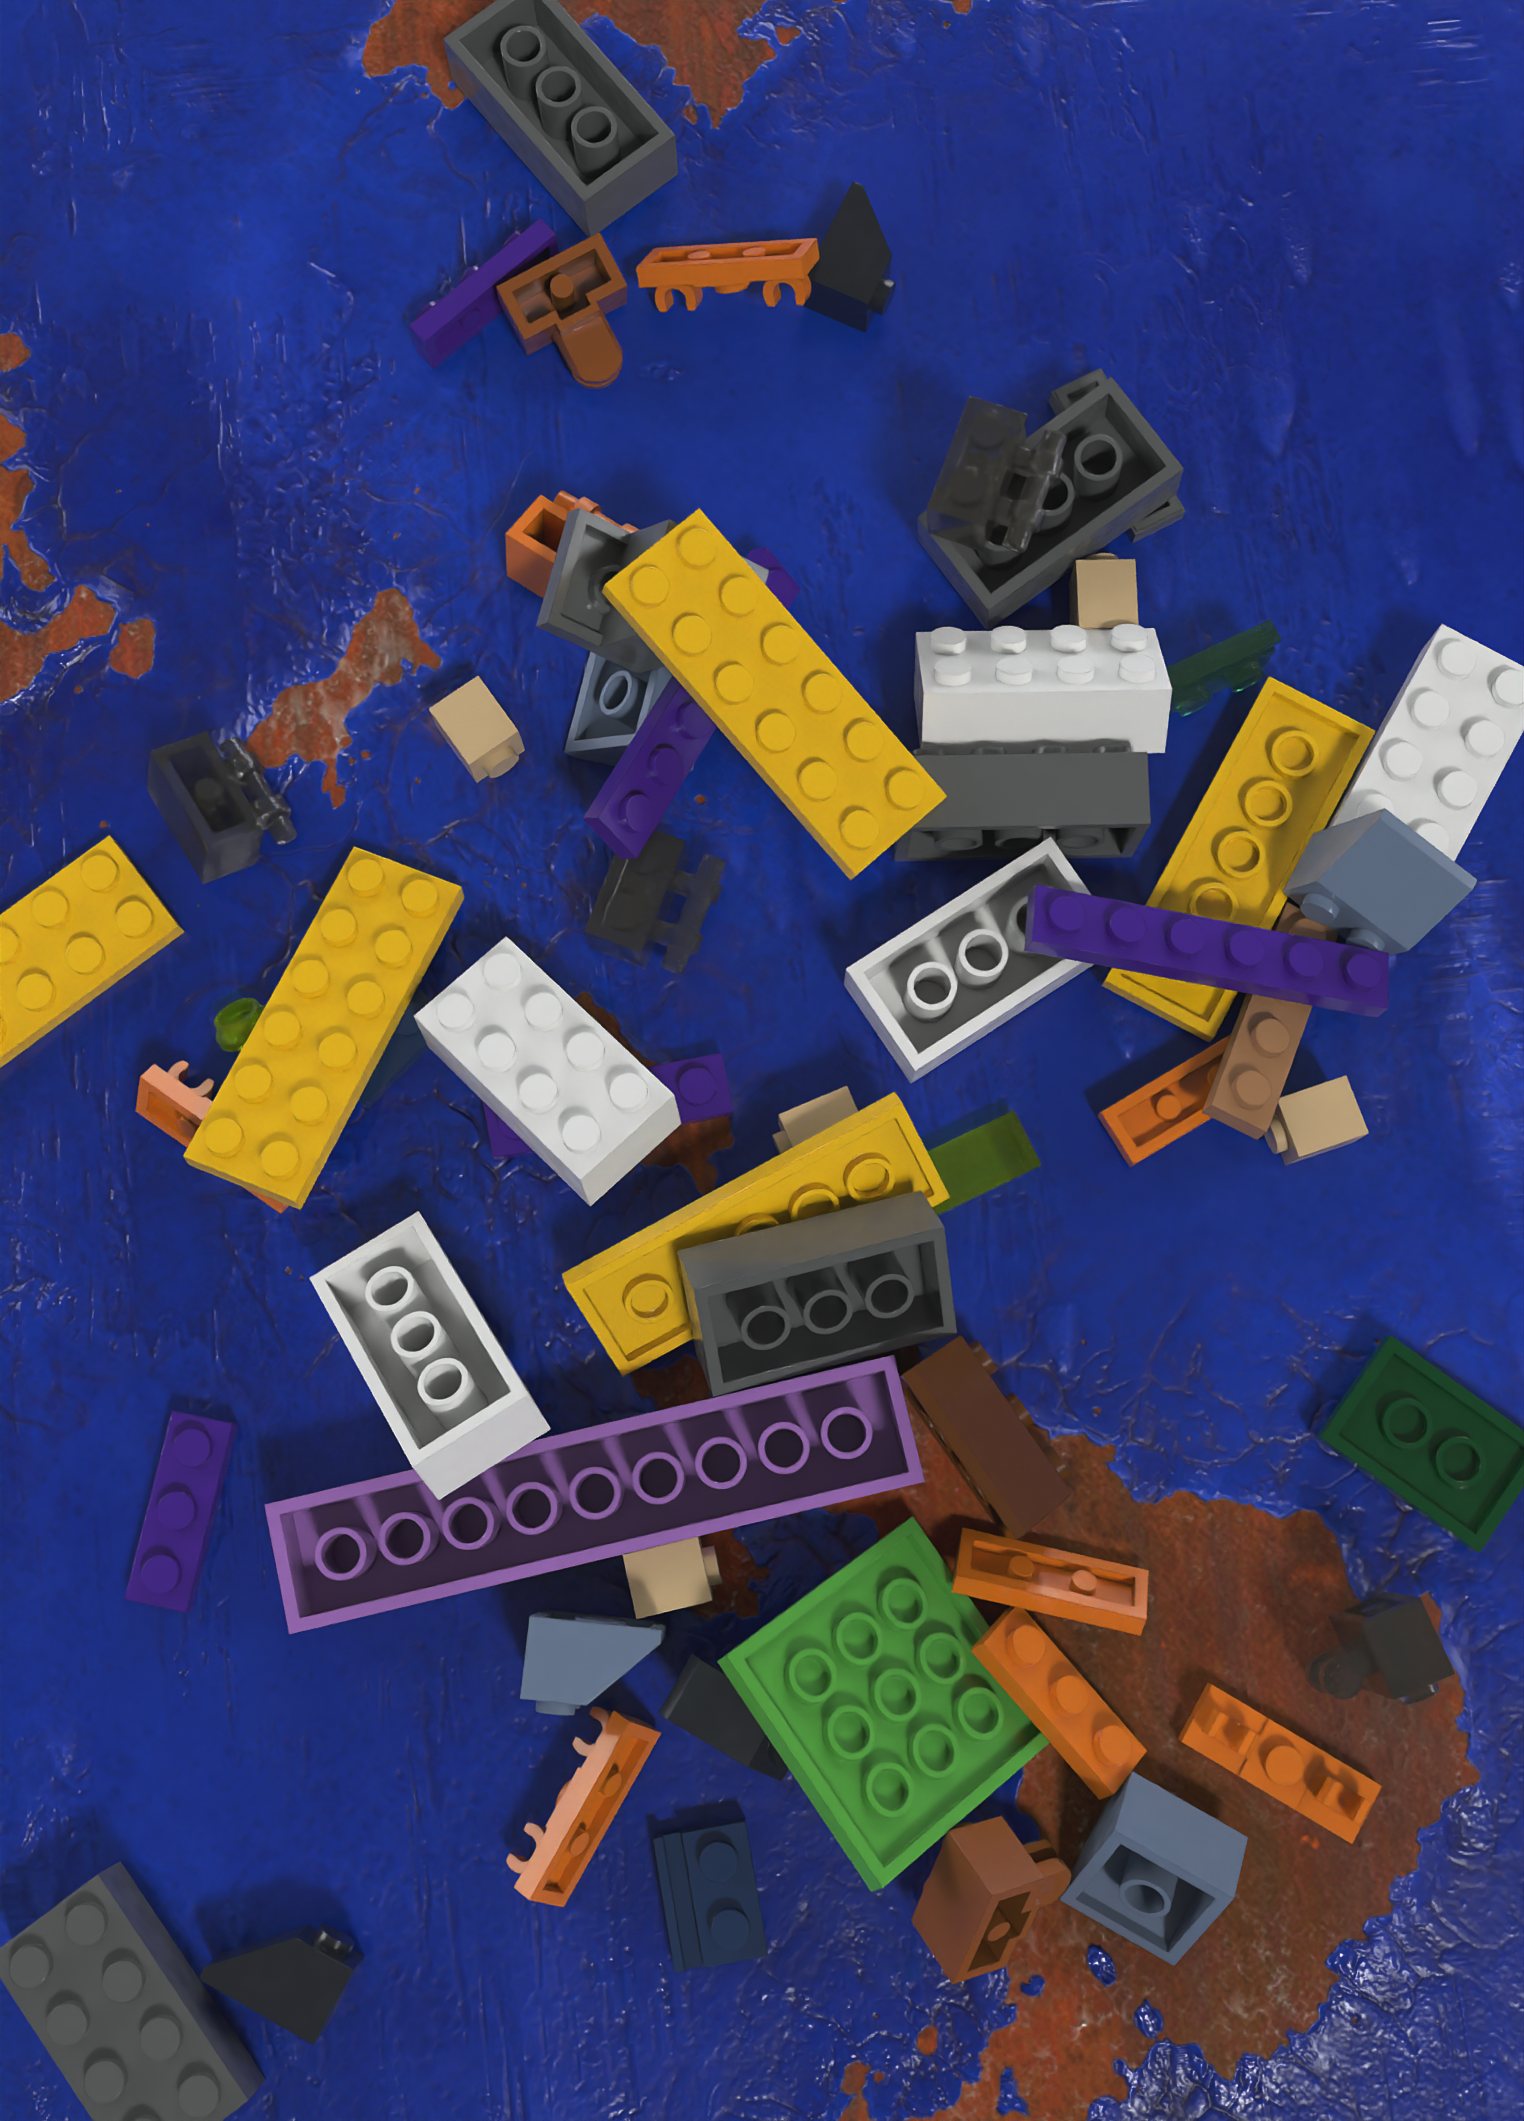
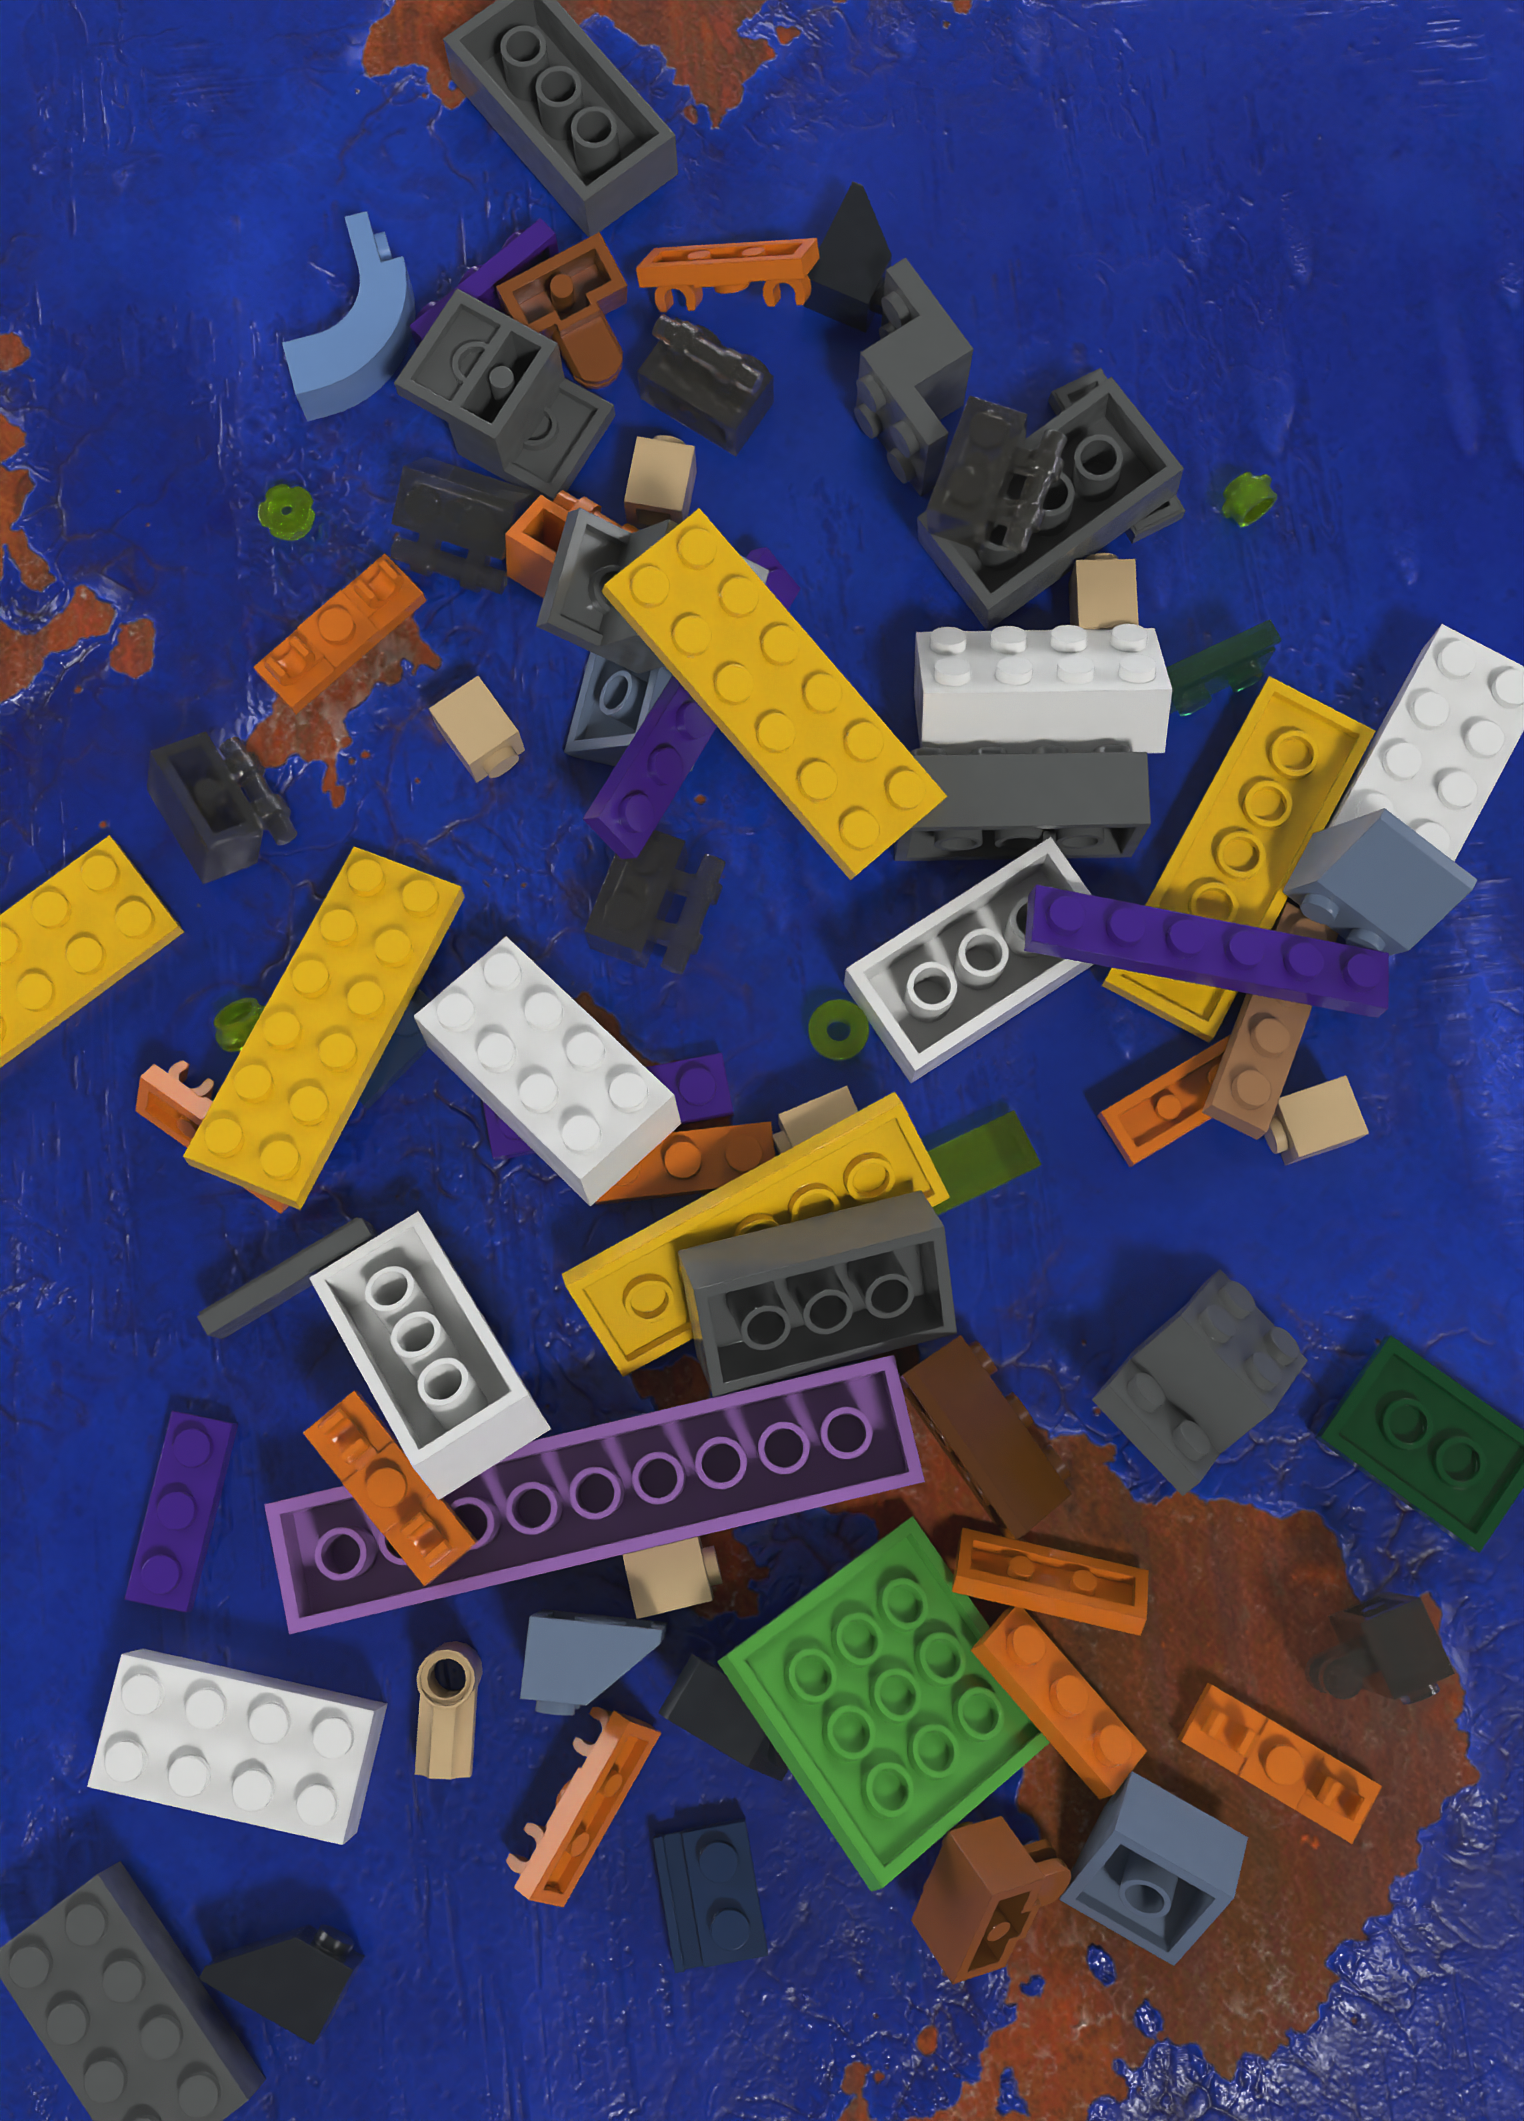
(238, 1745): none -> white brick
(283, 1280): none -> dark grey tile
(289, 526): none -> clear neon green plate
(340, 633): none -> orange plate
(368, 345): none -> medium blue arch
(389, 1489): none -> orange plate
(447, 1716): none -> tan piece
(461, 510): none -> clear smoke brick
(505, 397): none -> dark grey bracket
(660, 481): none -> tan brick
(695, 1162): none -> orange plate
(705, 383): none -> clear smoke brick
(844, 1012): none -> clear neon green plate
(912, 378): none -> dark grey bracket
(1201, 1381): none -> dark grey bracket
(1248, 498): none -> clear neon green plate

